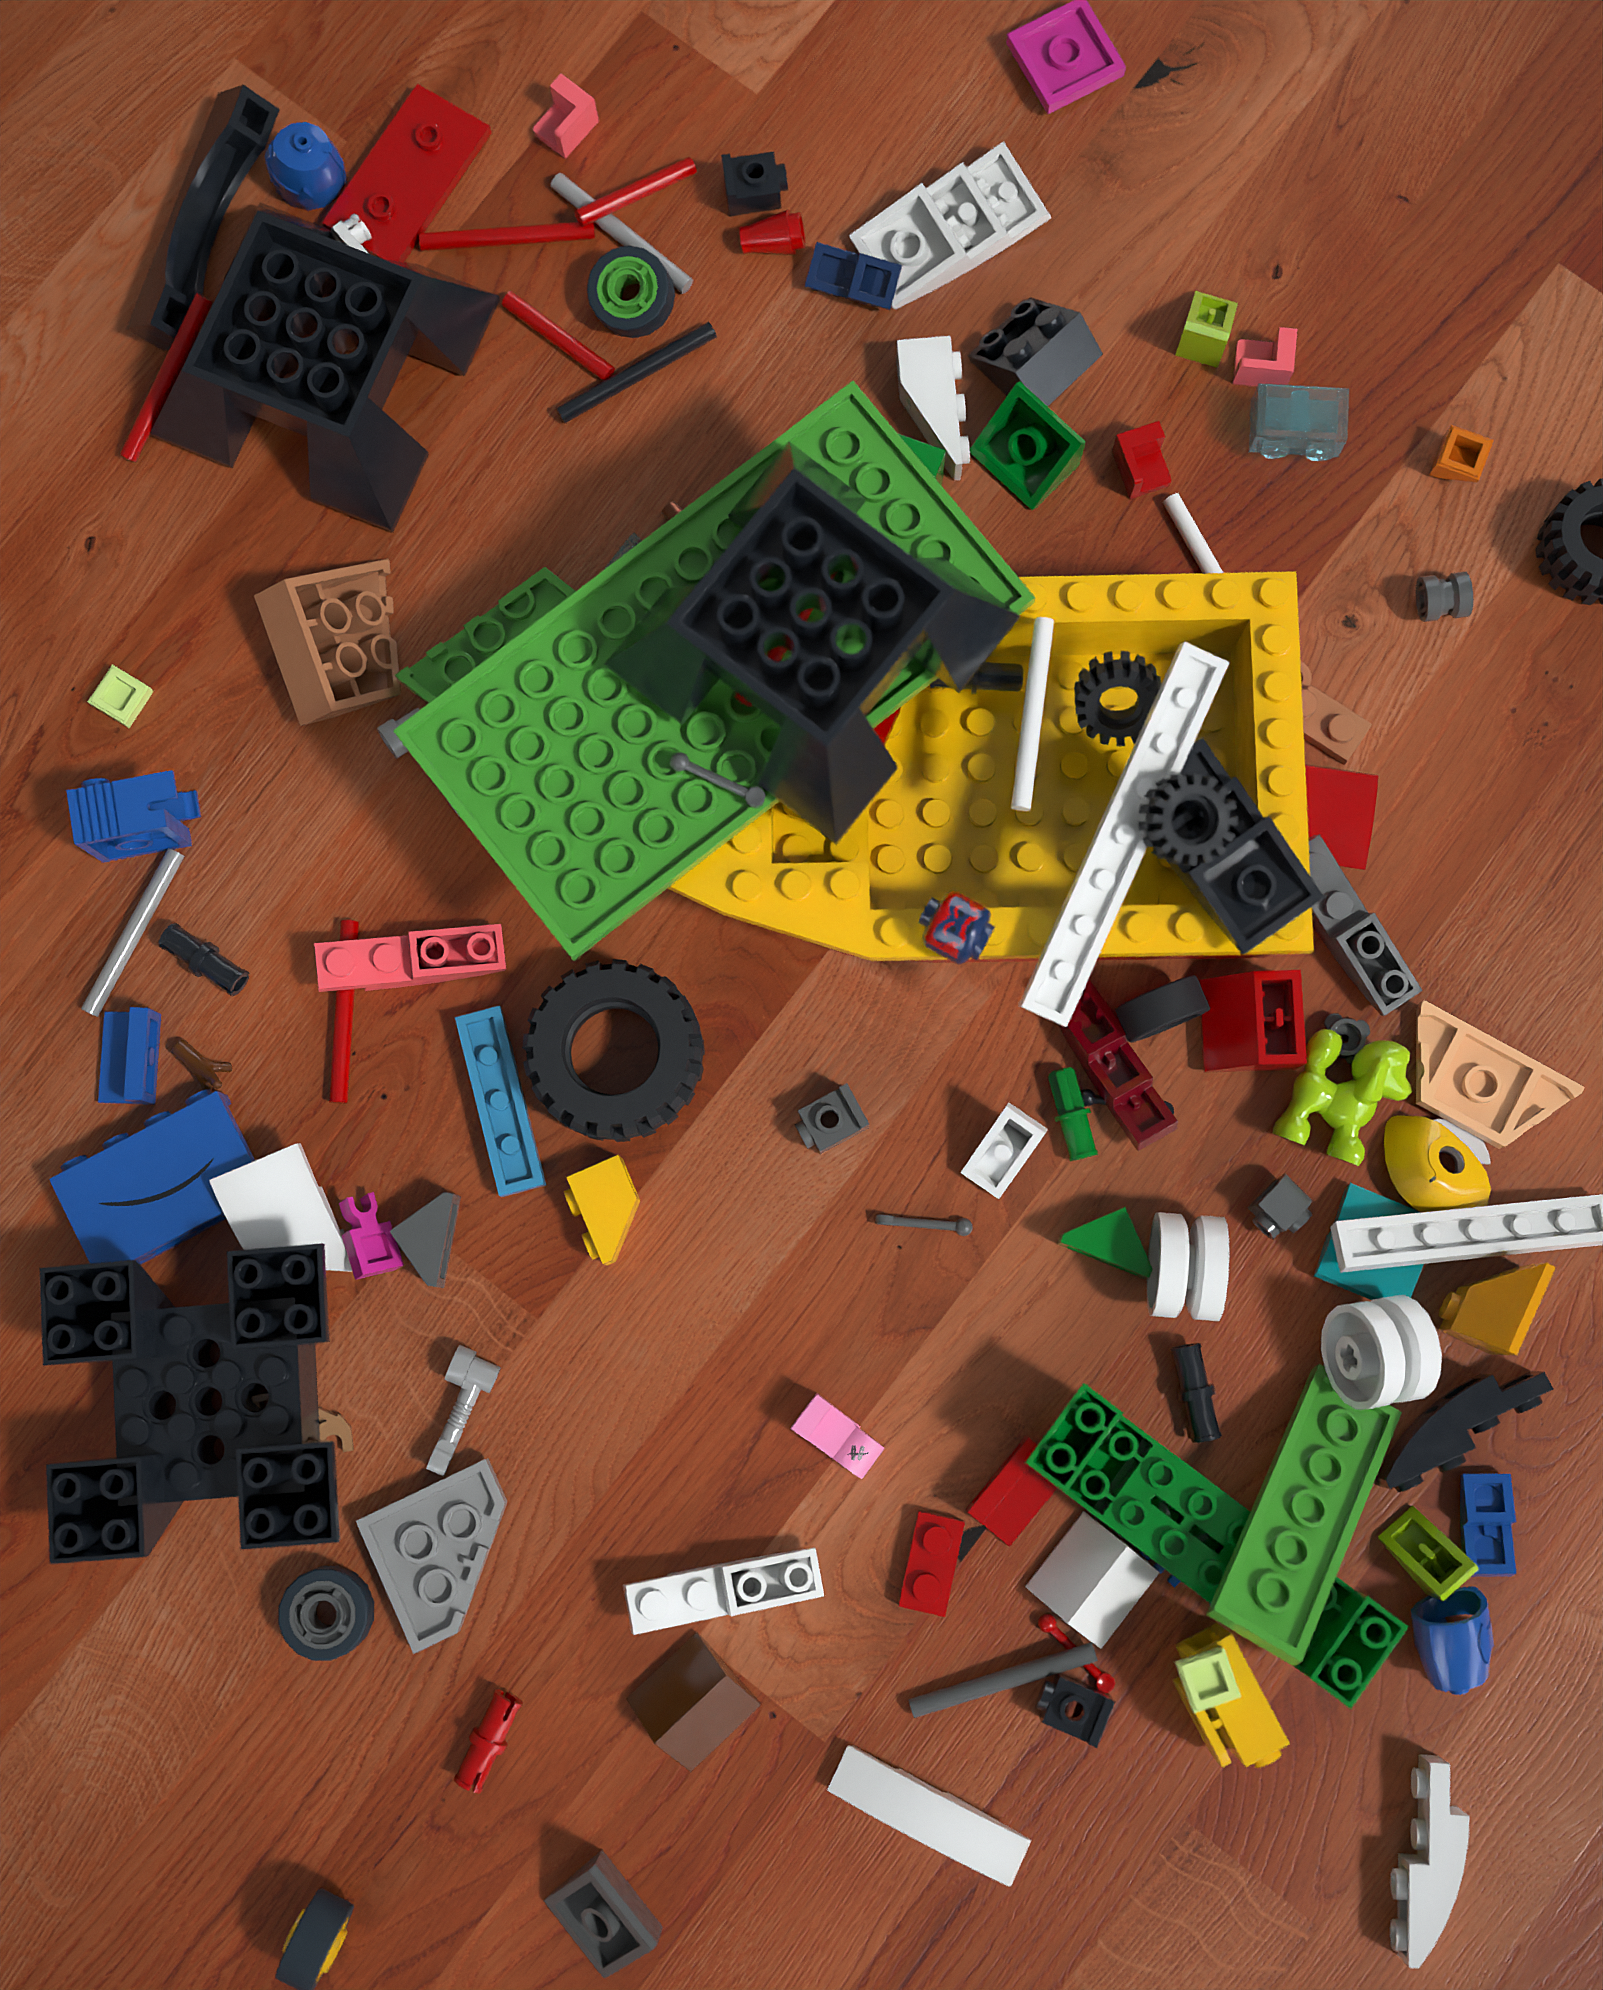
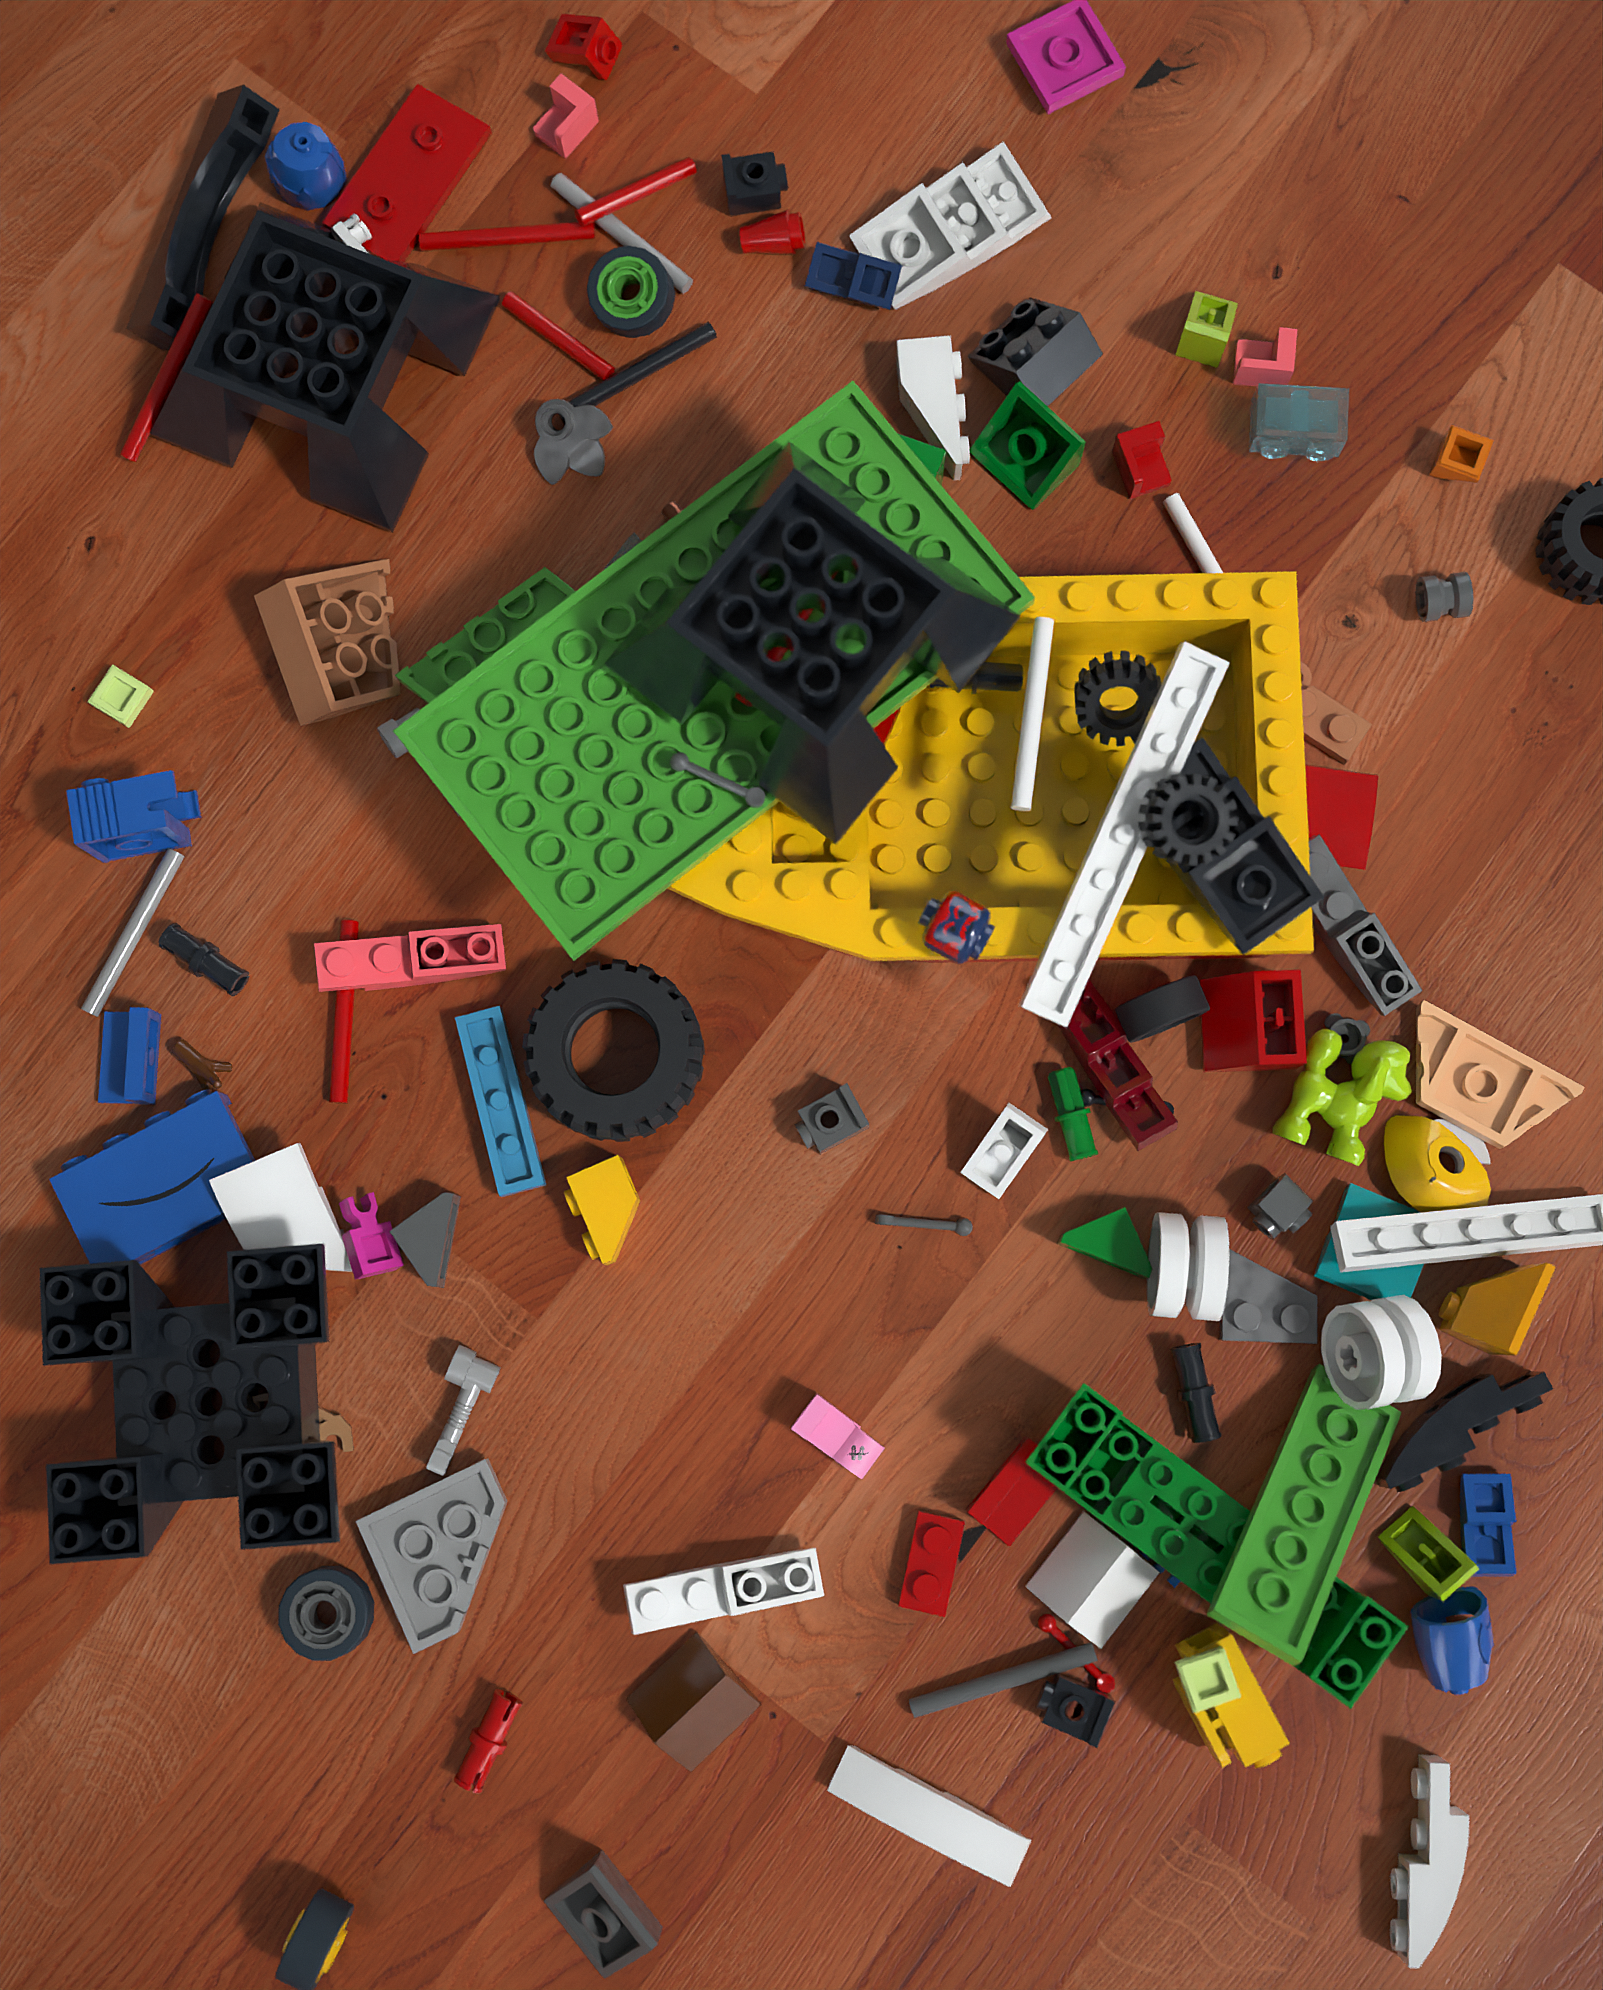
(575, 444): none -> flat silver plate
(585, 42): none -> red bracket
(1266, 1306): none -> flat silver wing

